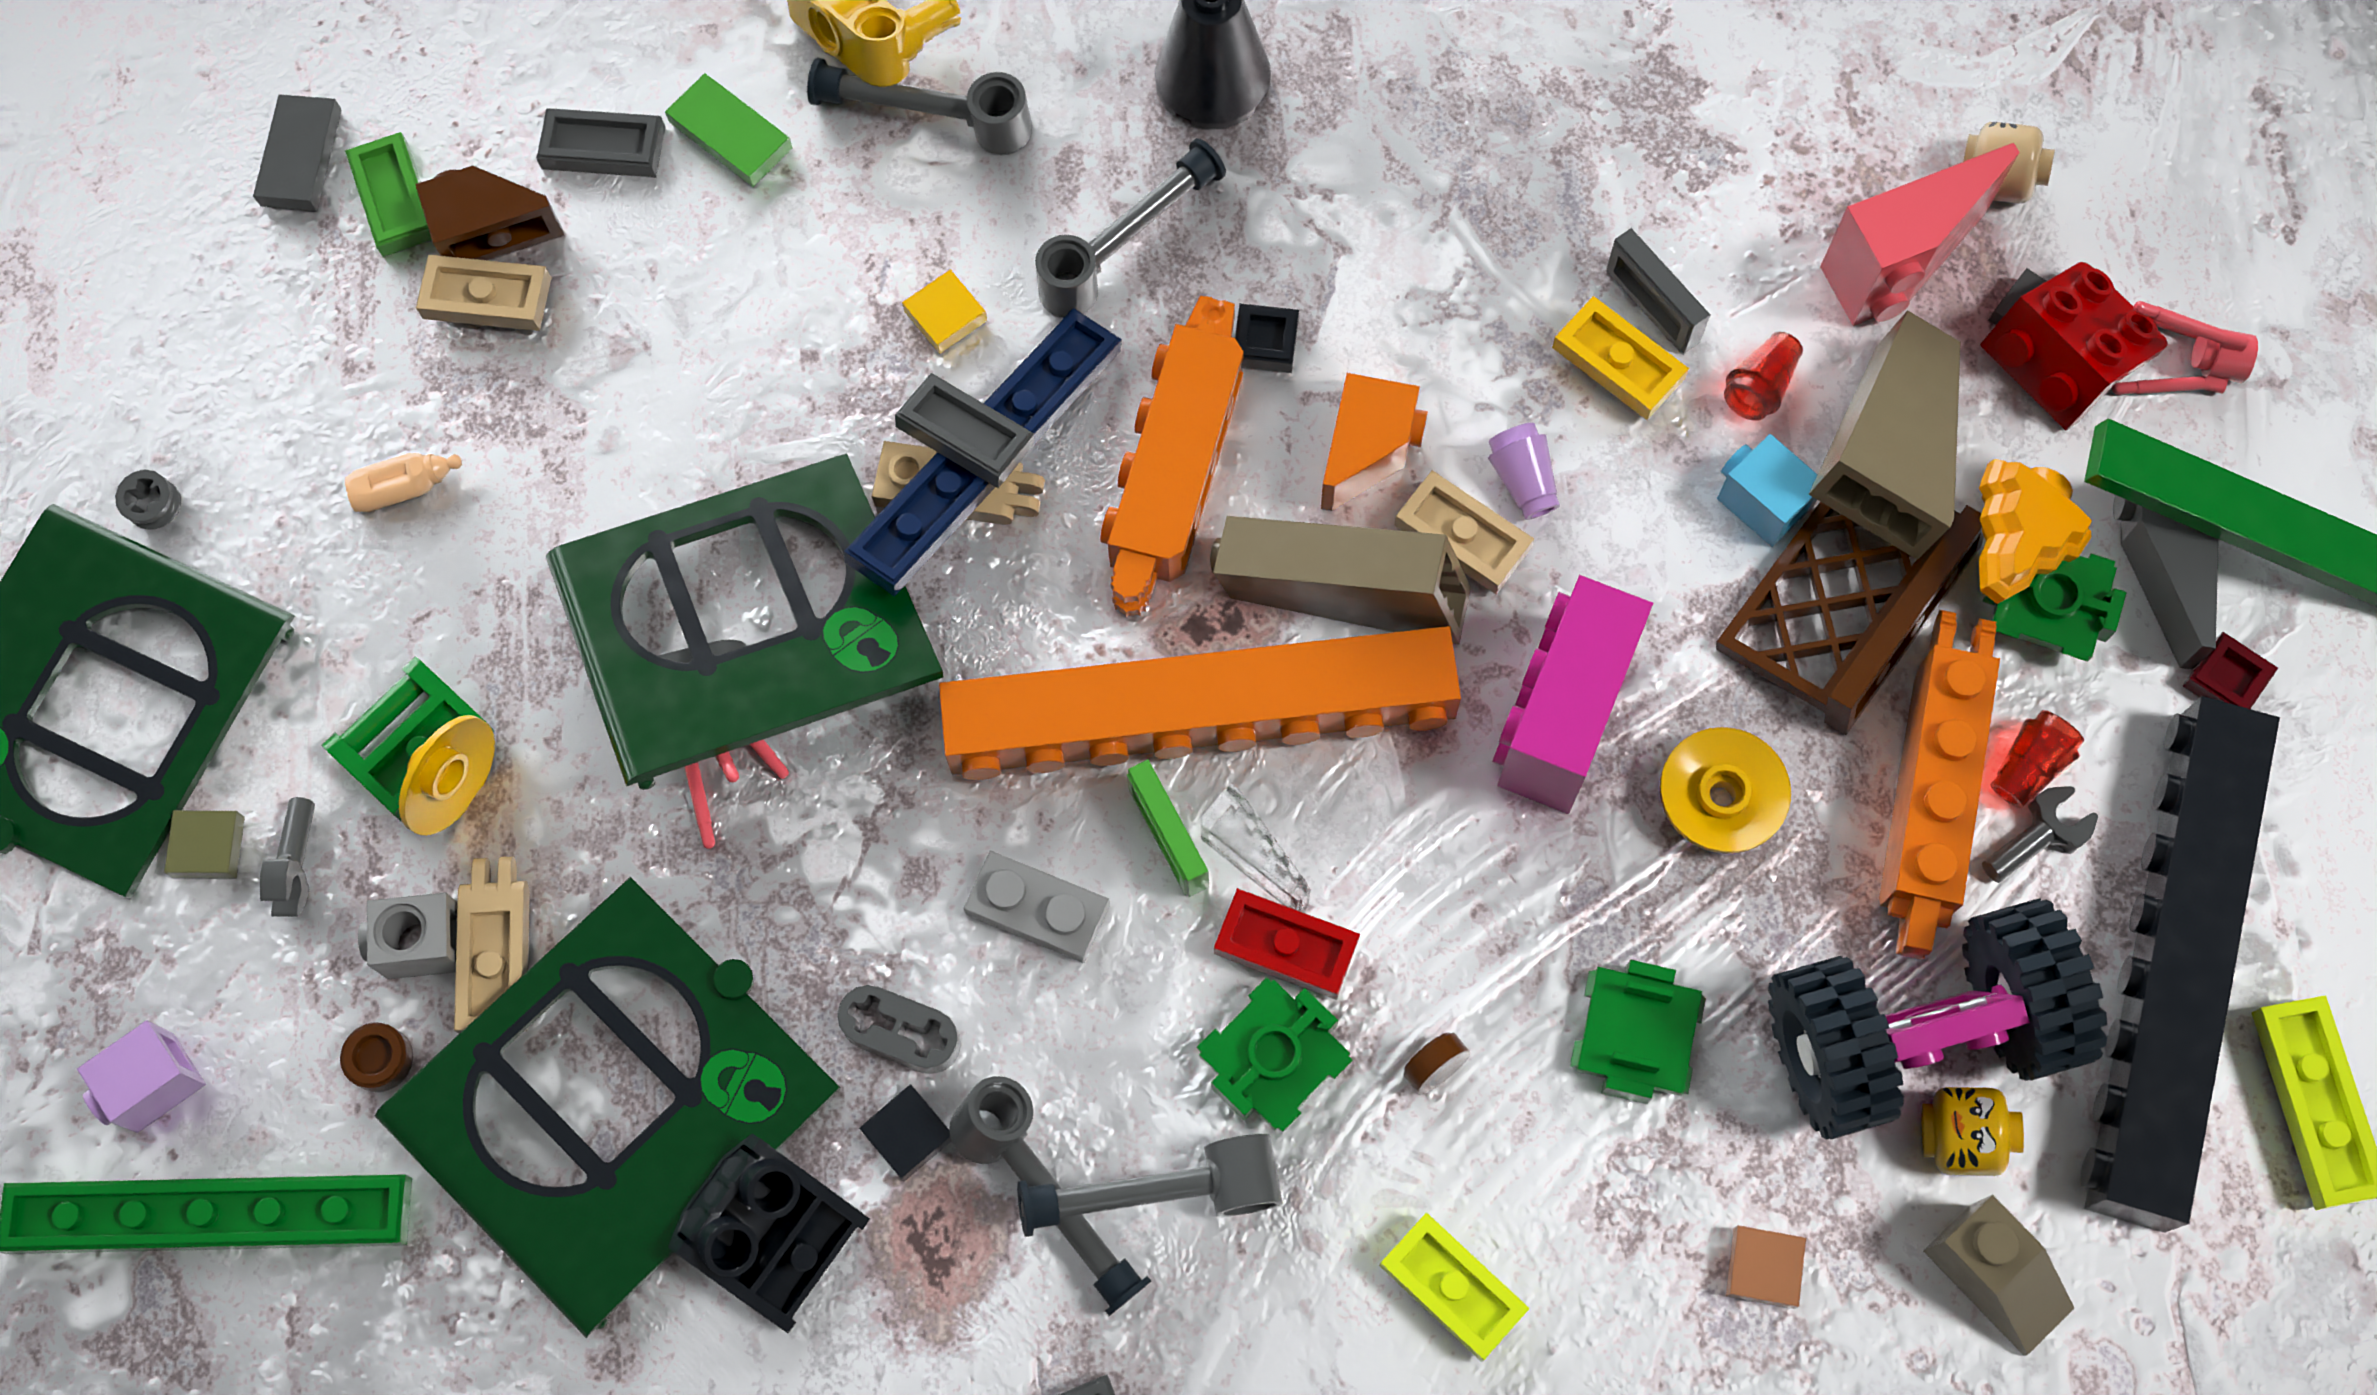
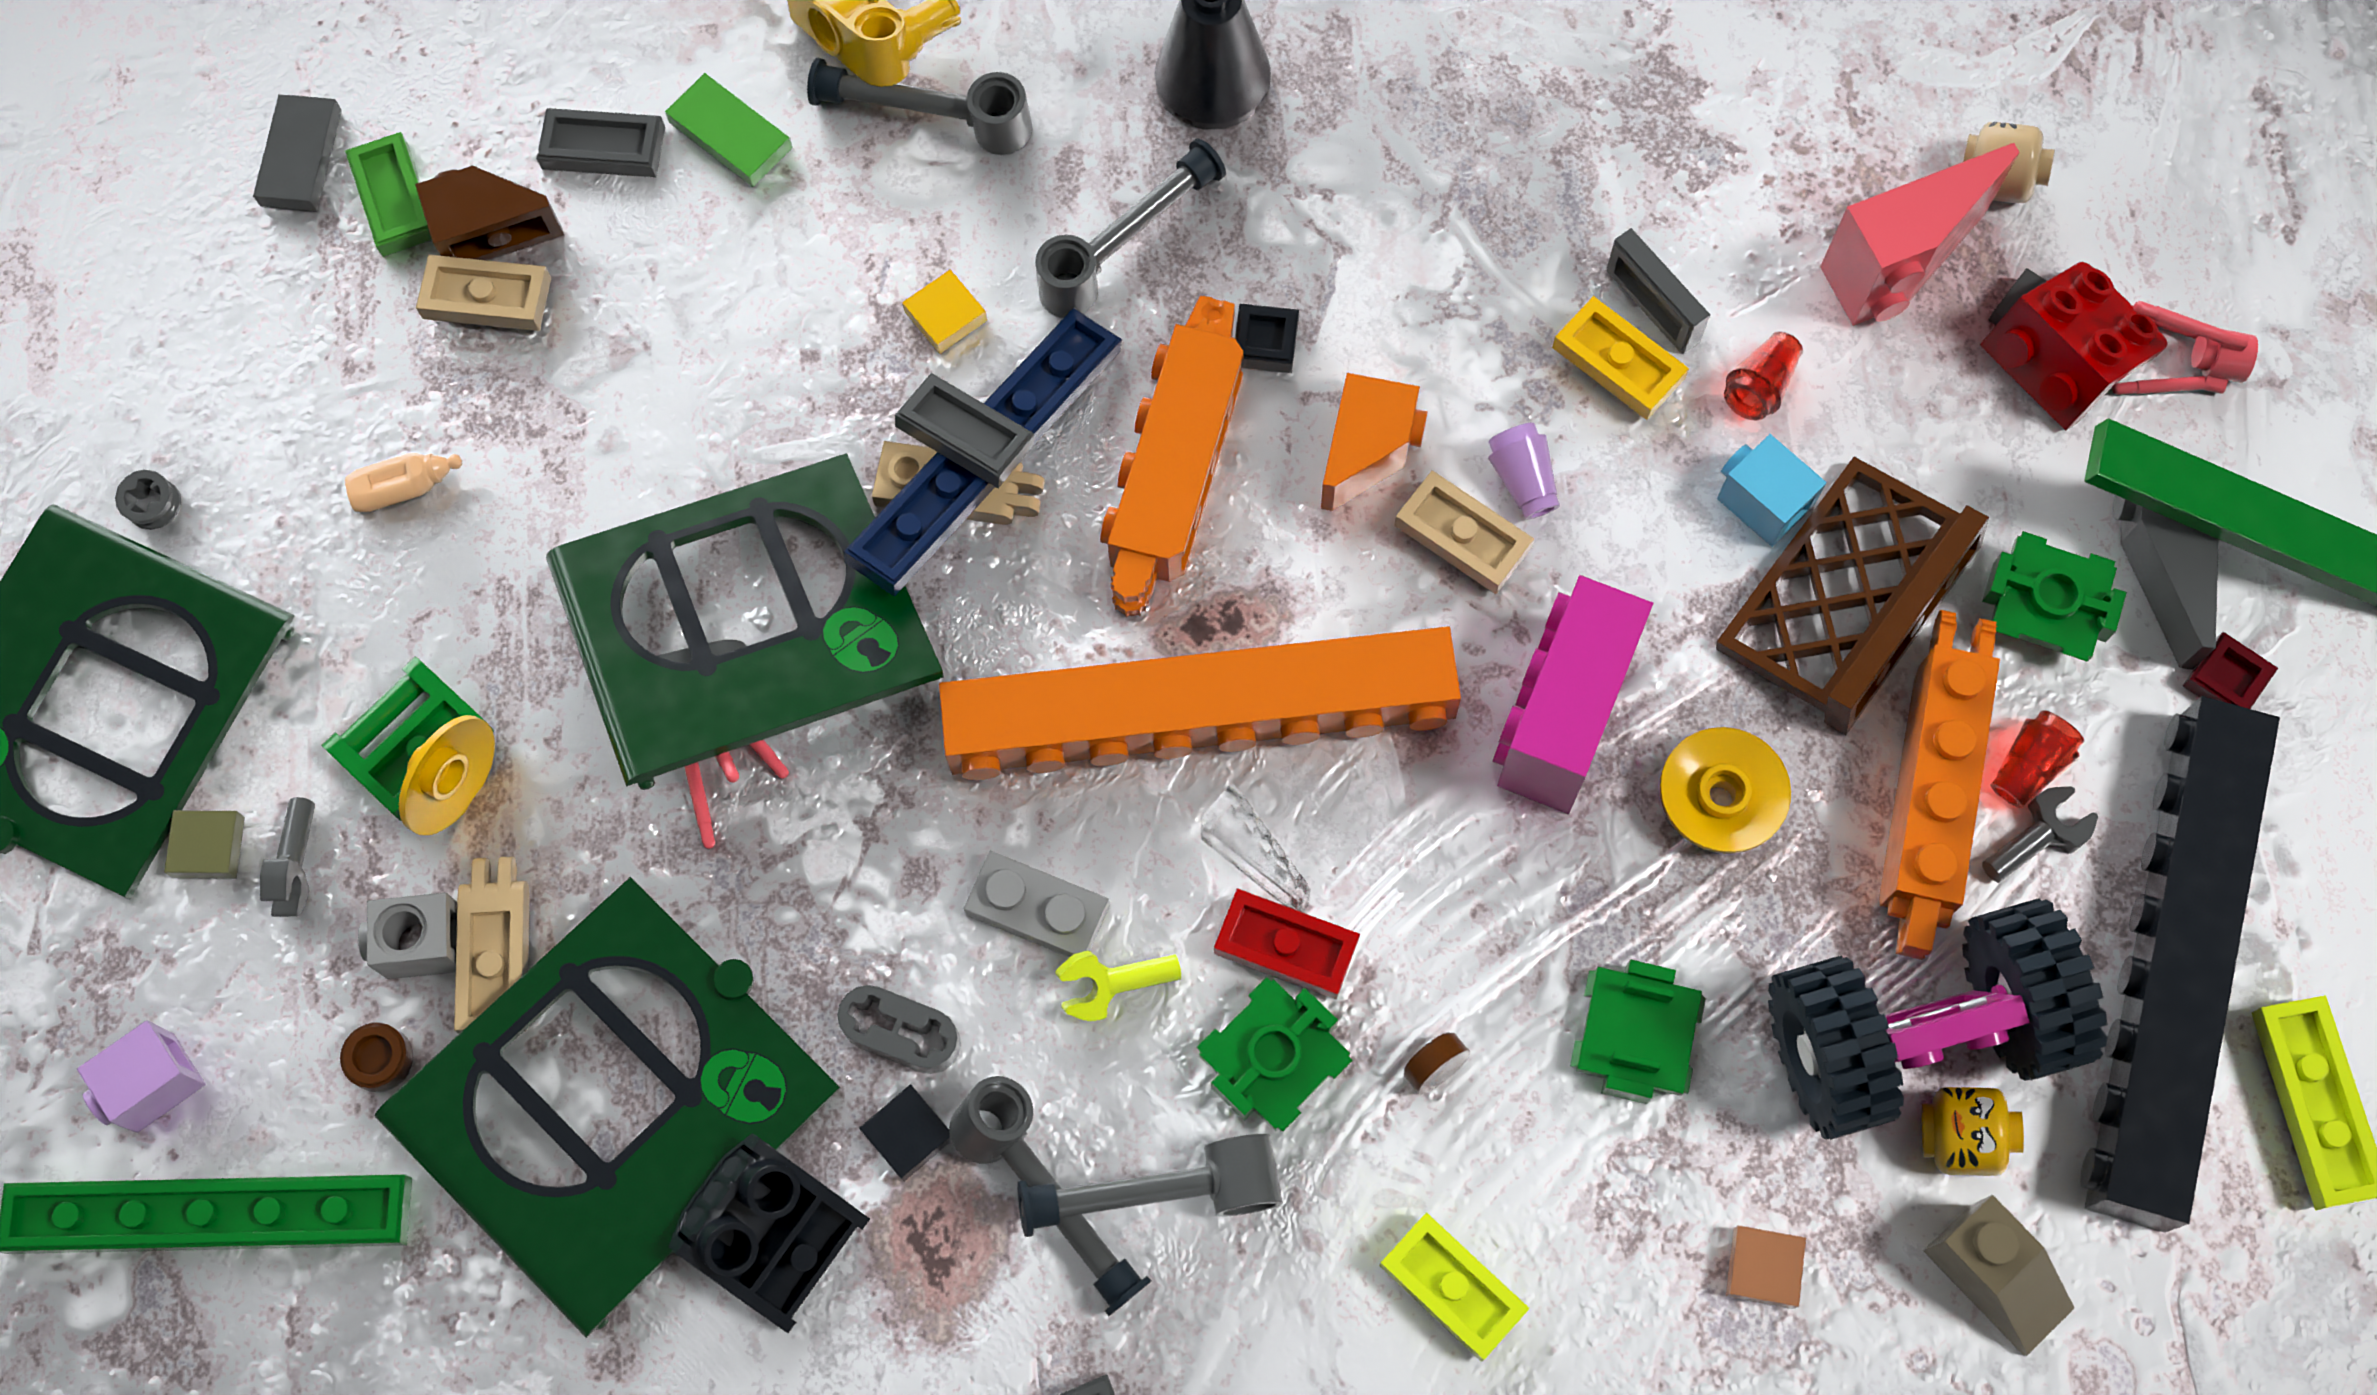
(1112, 981): none -> neon yellow bar
(1167, 829): bright green tile -> none
(1344, 573): dark tan slope -> none
(1899, 440): dark tan slope -> none
(2026, 526): light orange rock -> none

